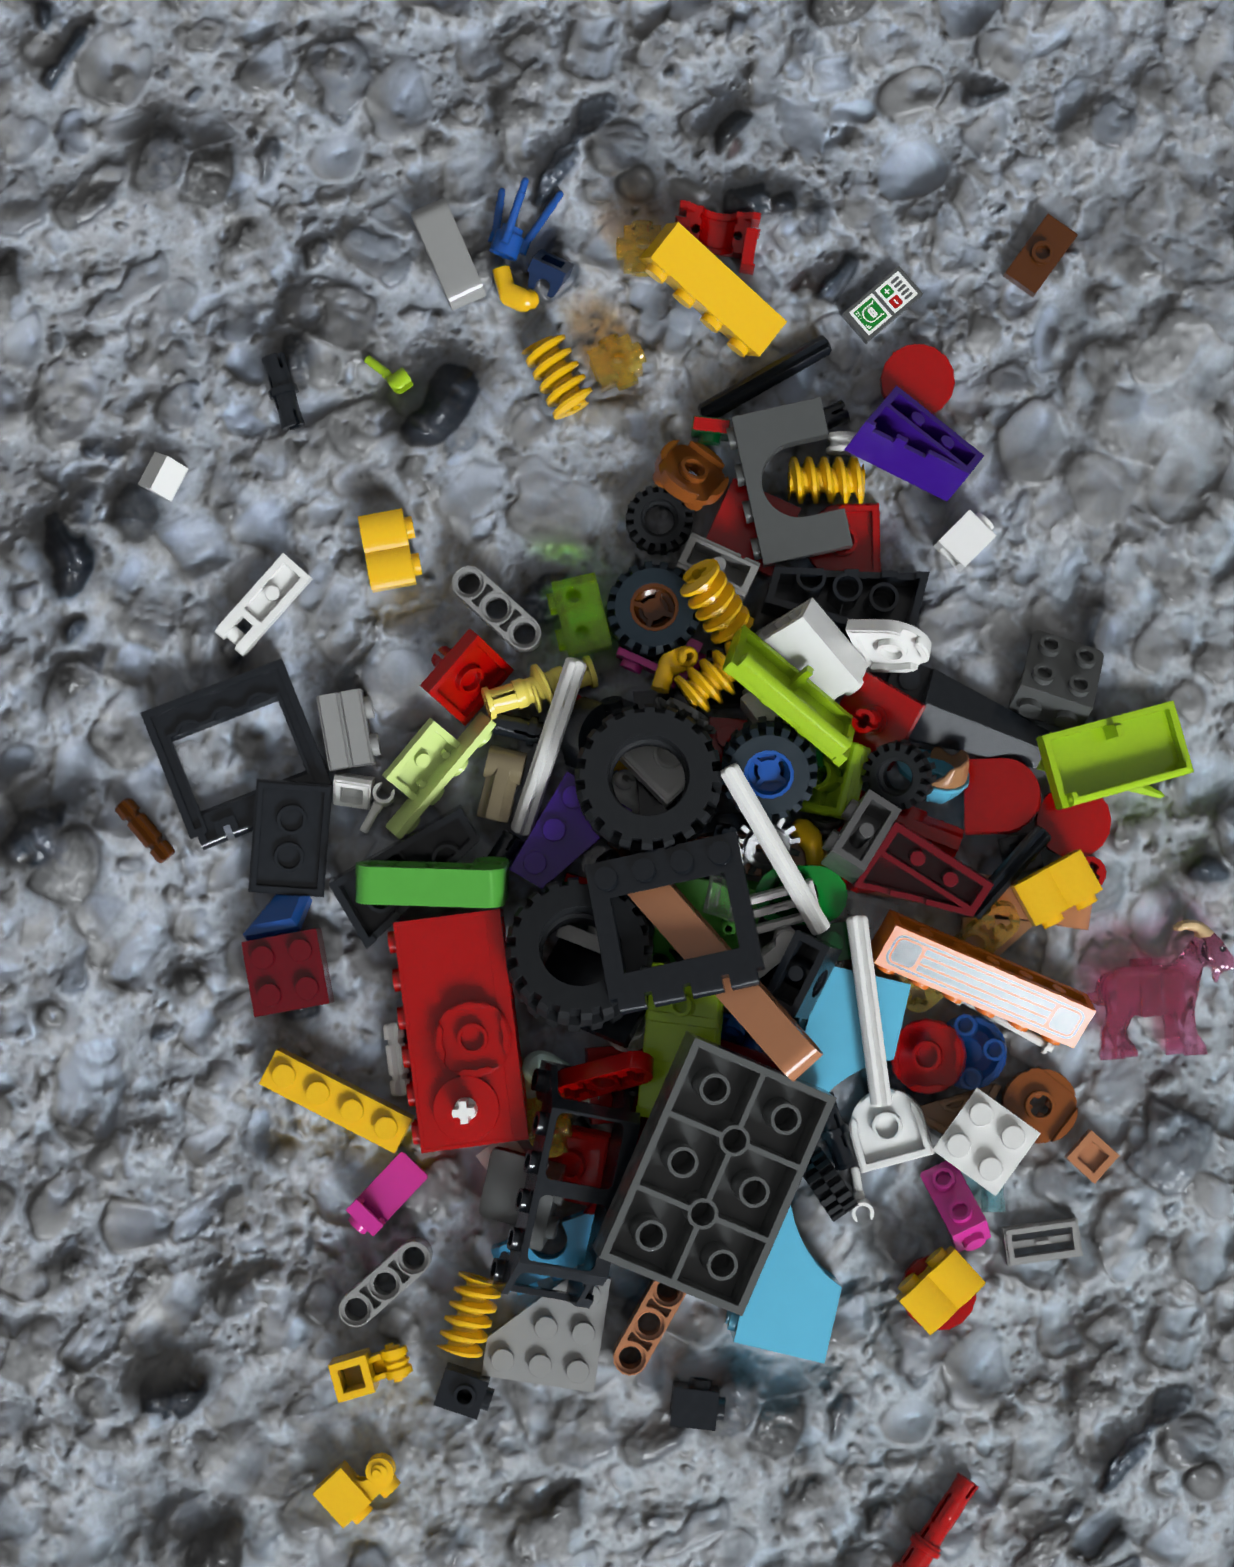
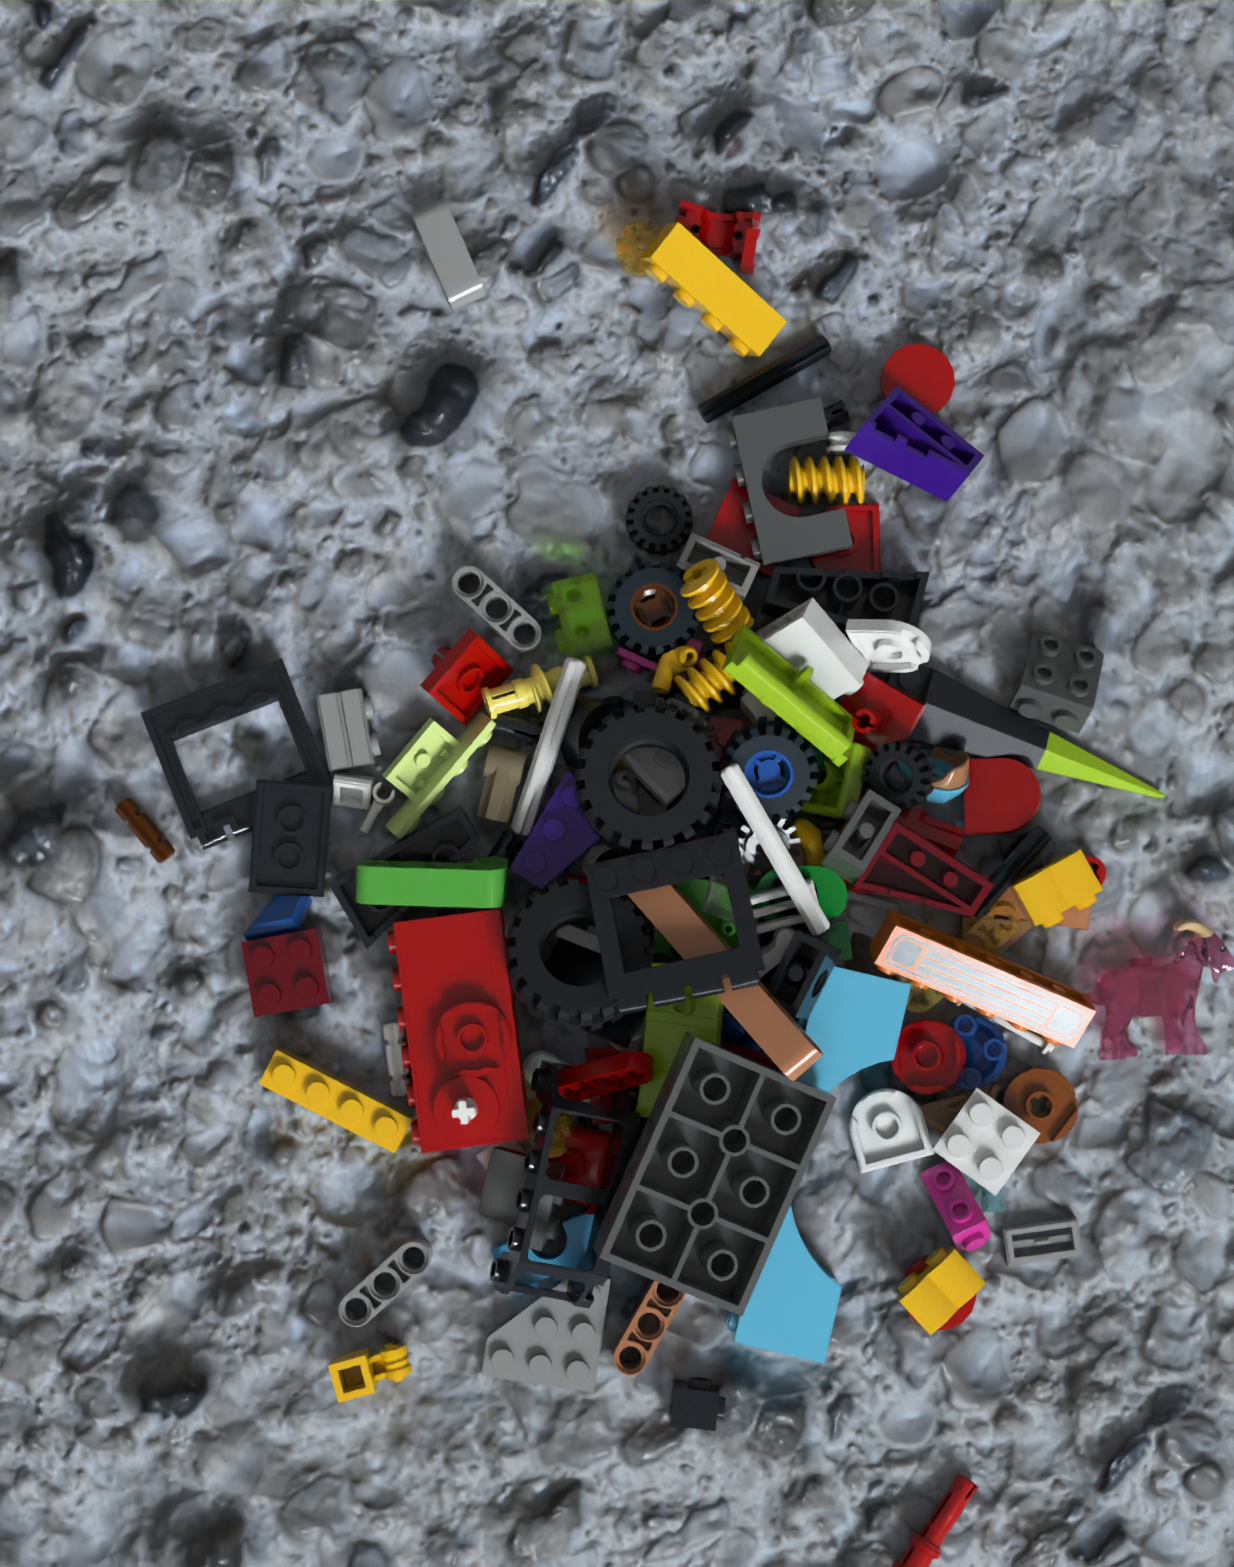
(163, 476): white slope -> none
(264, 603): white plate -> none
(283, 391): black pin -> none
(349, 1495): yellow brick -> none
(386, 1194): dark pink bracket -> none
(388, 550): yellow brick -> none
(398, 381): lime hand -> none
(463, 1391): black brick -> none
(470, 1316): yellow piece -> none
(508, 240): blue plant -> none
(512, 294): yellow arm -> none
(551, 268): dark blue tile -> none
(557, 376): yellow piece -> none
(612, 374): clear yellow brick -> none
(673, 474): dark orange plate -> none
(710, 430): plate -> none
(828, 1186): black tyre -> none
(838, 1140): black pin -> none
(859, 1194): white hand -> none
(869, 1011): white axle -> none
(882, 304): tile -> none
(966, 539): white brick -> none
(1040, 255): reddish brown plate -> none
(1074, 827): red tile -> none
(1091, 1156): nougat plate -> none
(1114, 755): lime container -> none

